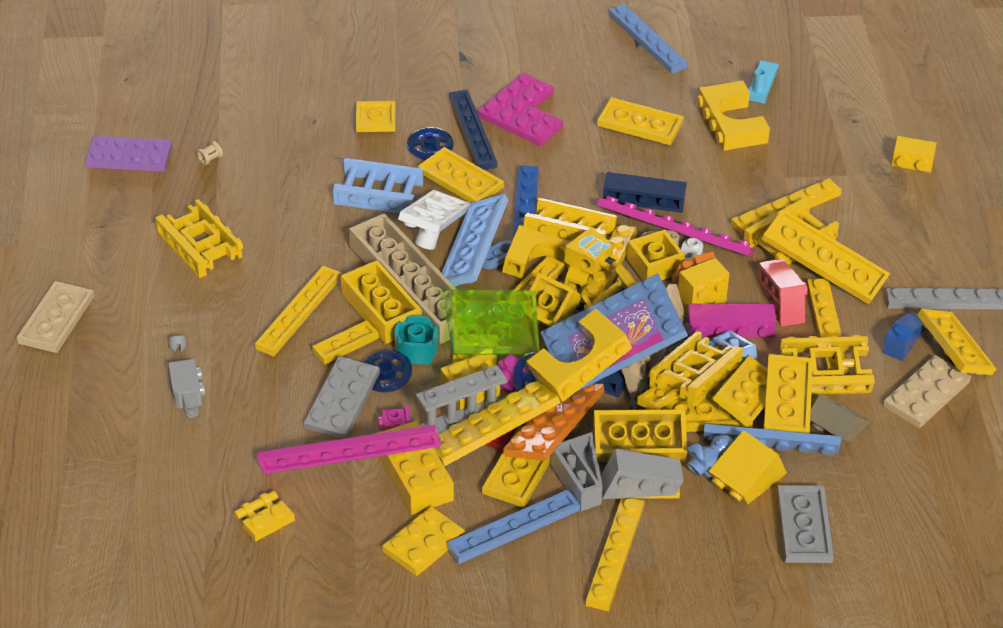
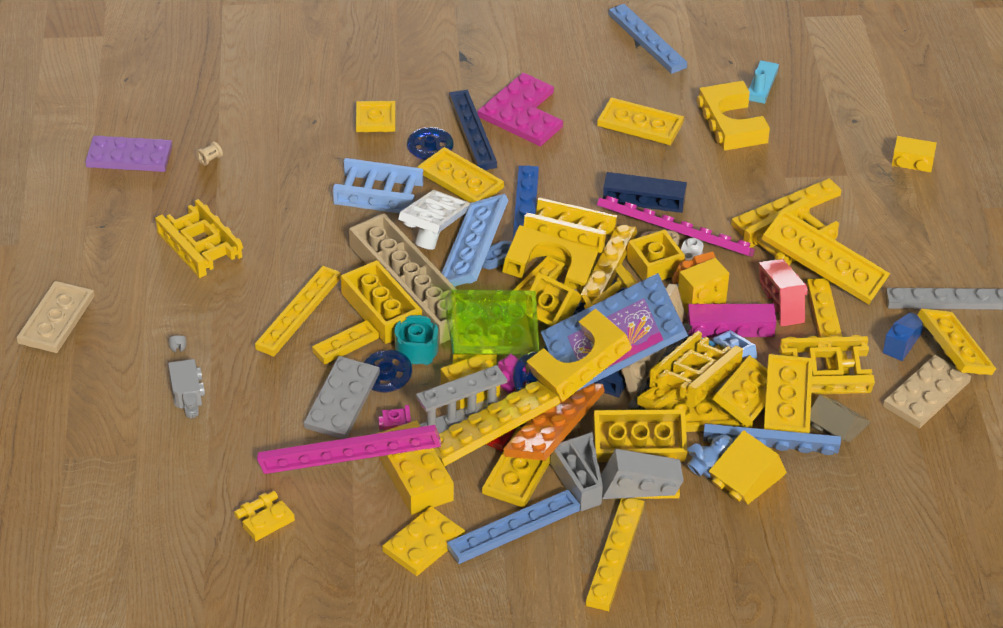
(590, 252): yellow torso -> none
(805, 524): light grey plate -> none

